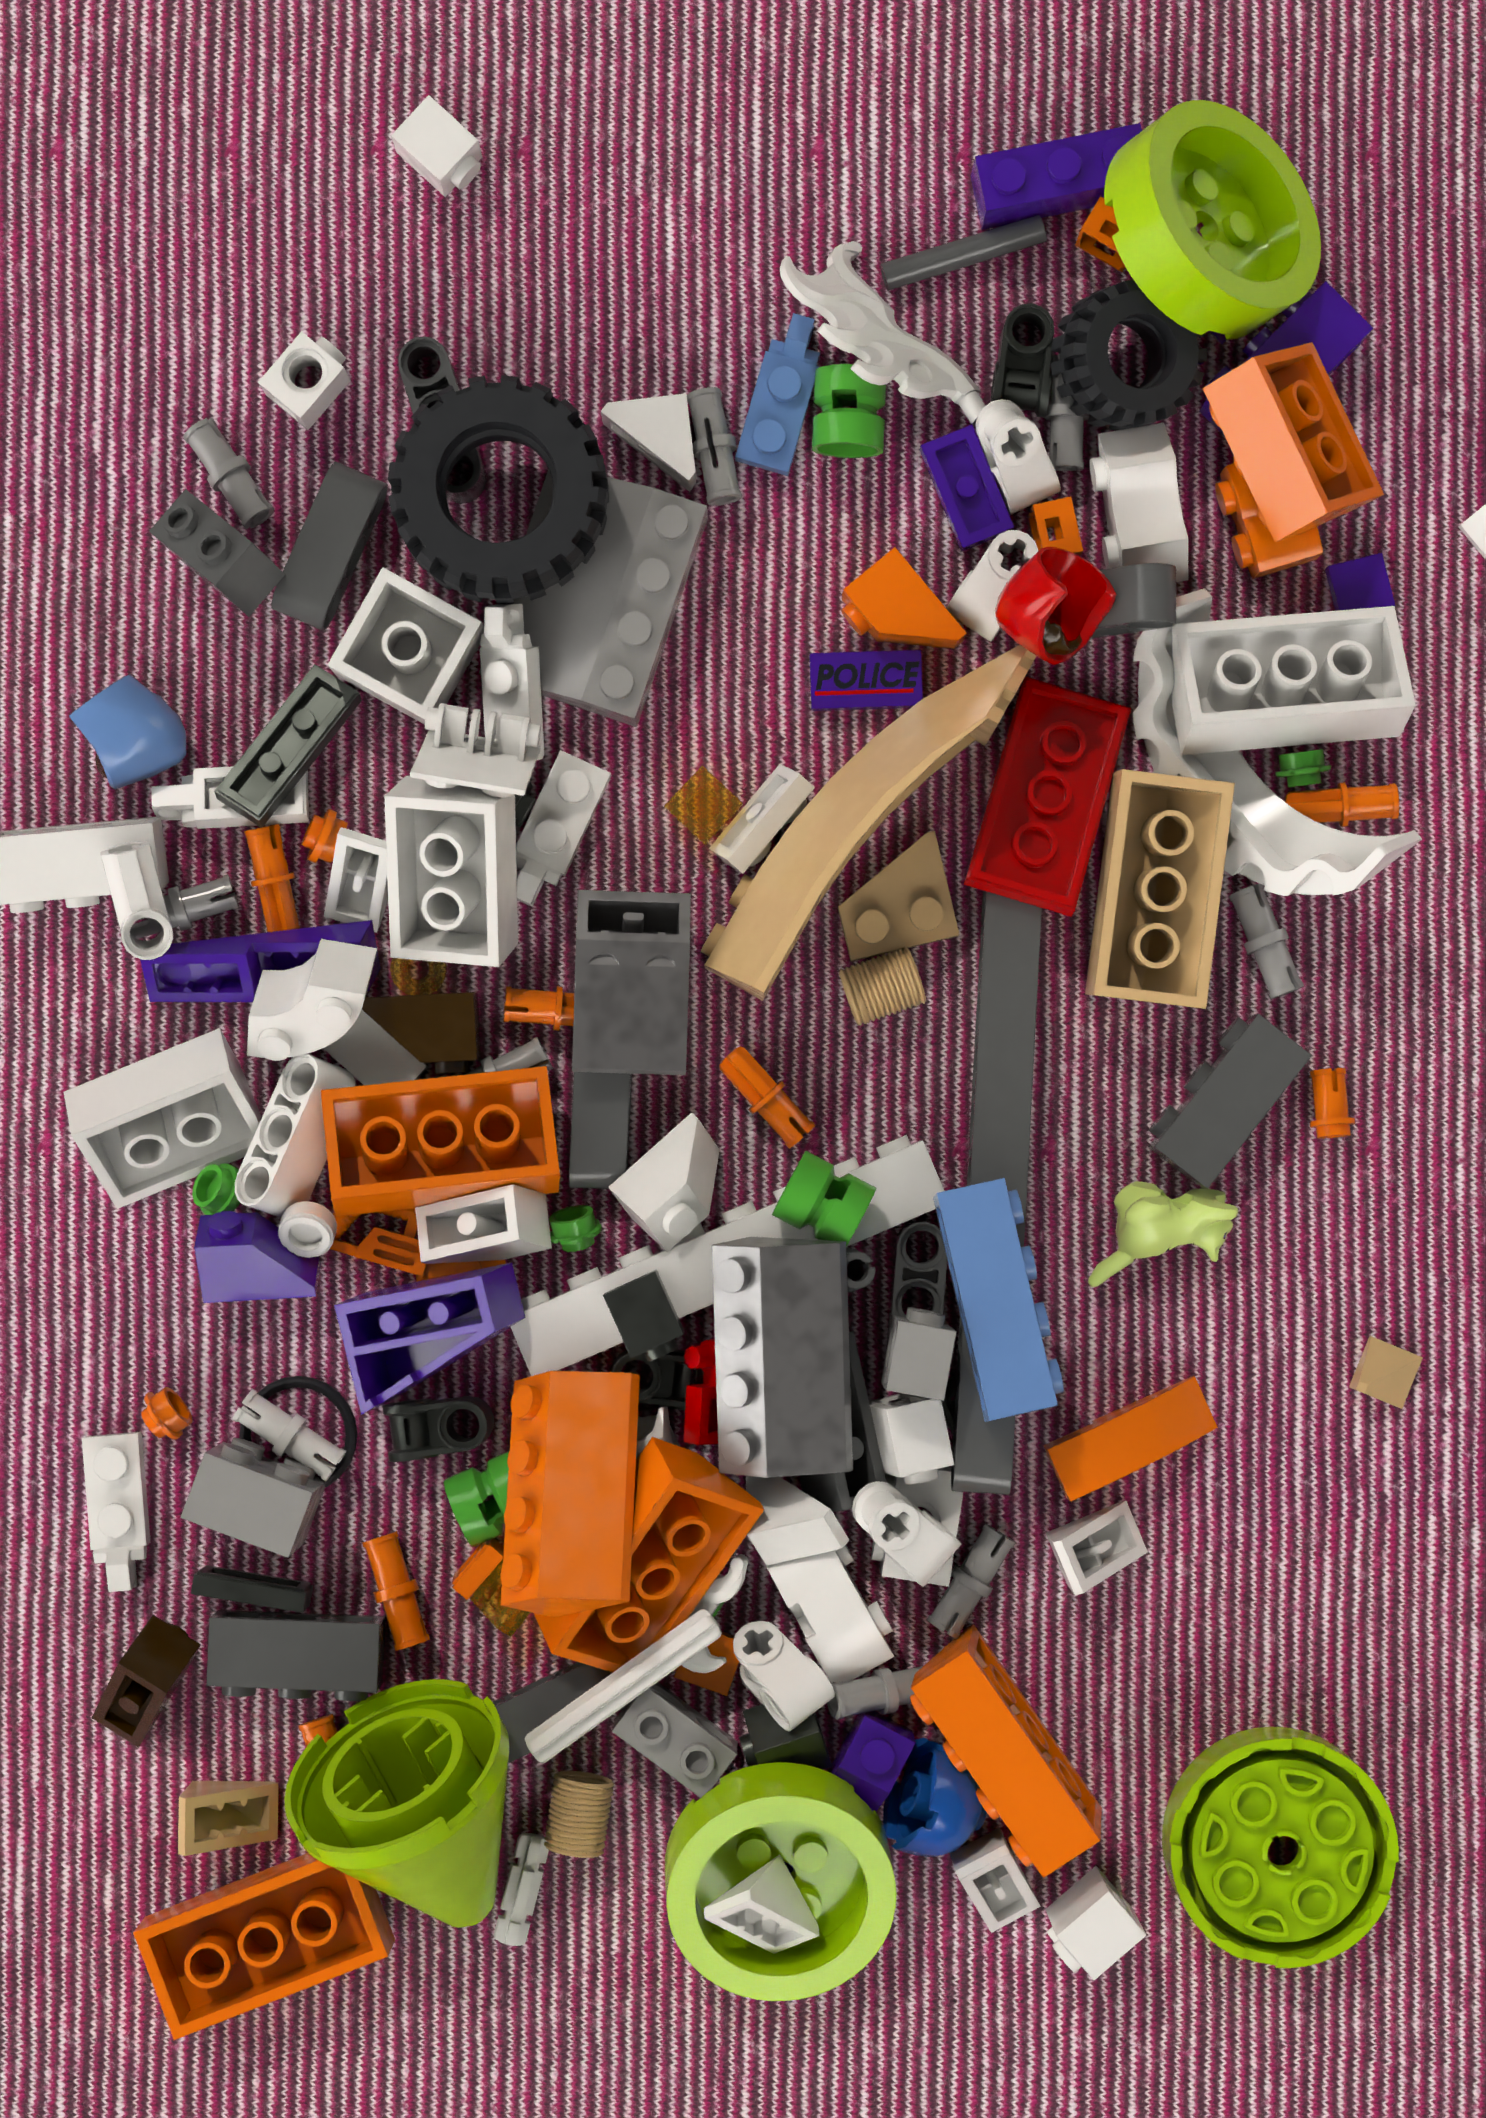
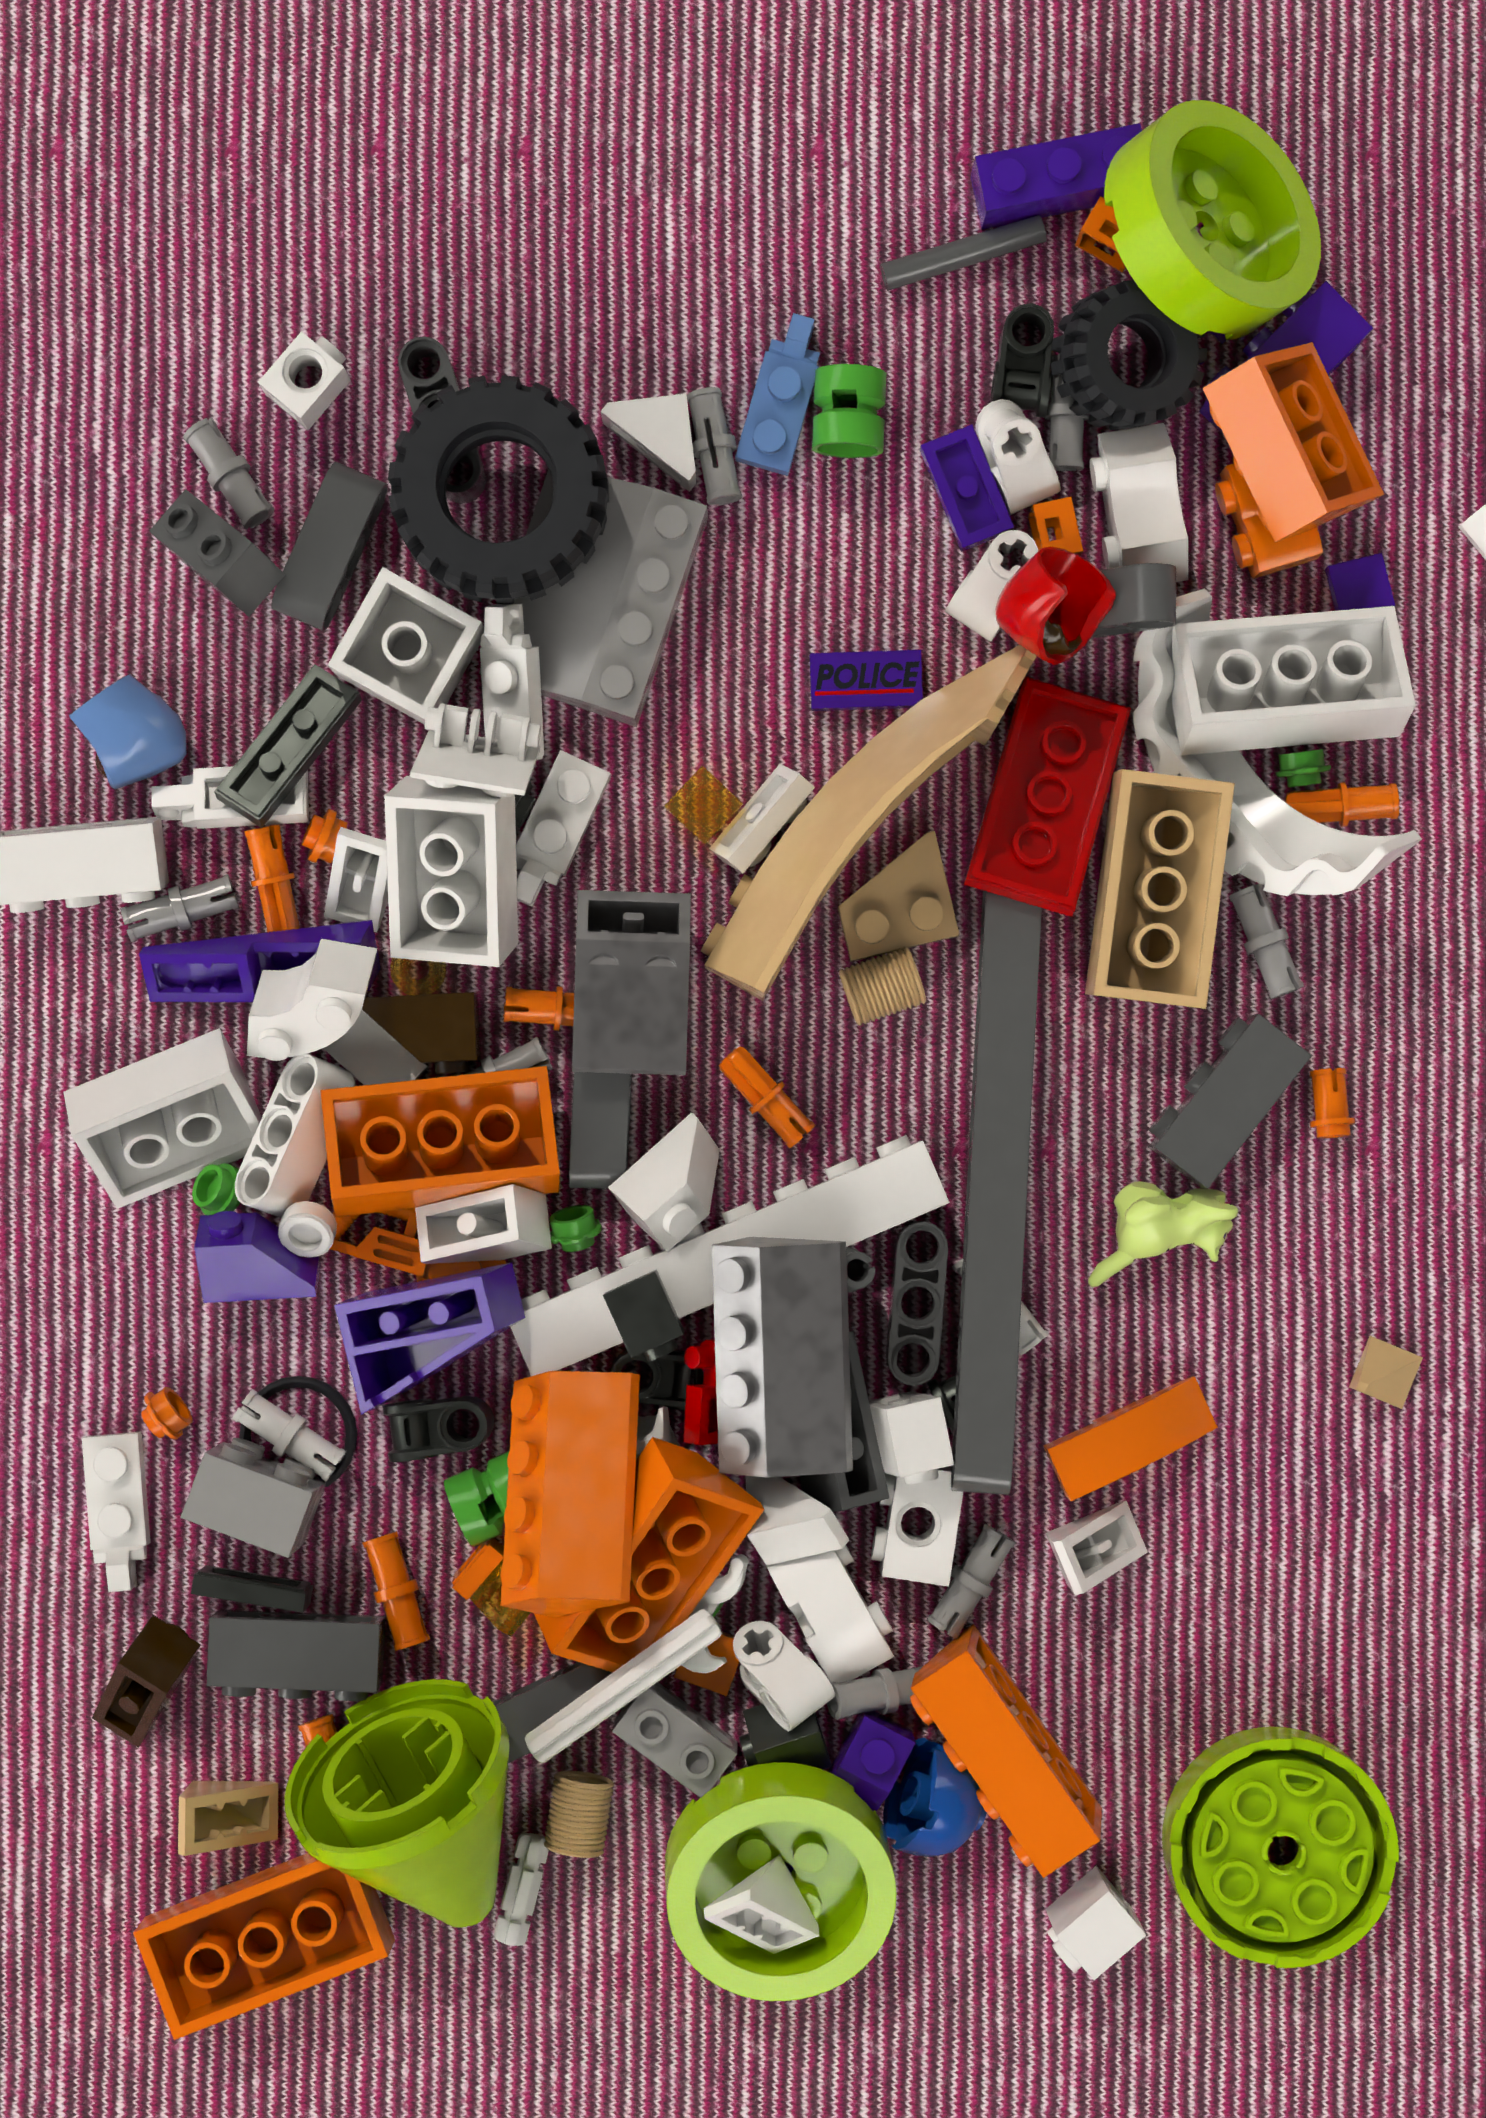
(137, 895): white piece -> none
(438, 147): white brick -> none
(824, 1200): bright green wheel -> none
(867, 328): white piece -> none
(899, 606): orange slope -> none
(906, 1534): white piece -> none
(919, 1354): light grey brick -> none
(994, 1880): white slope -> none
(996, 1299): medium blue brick -> none

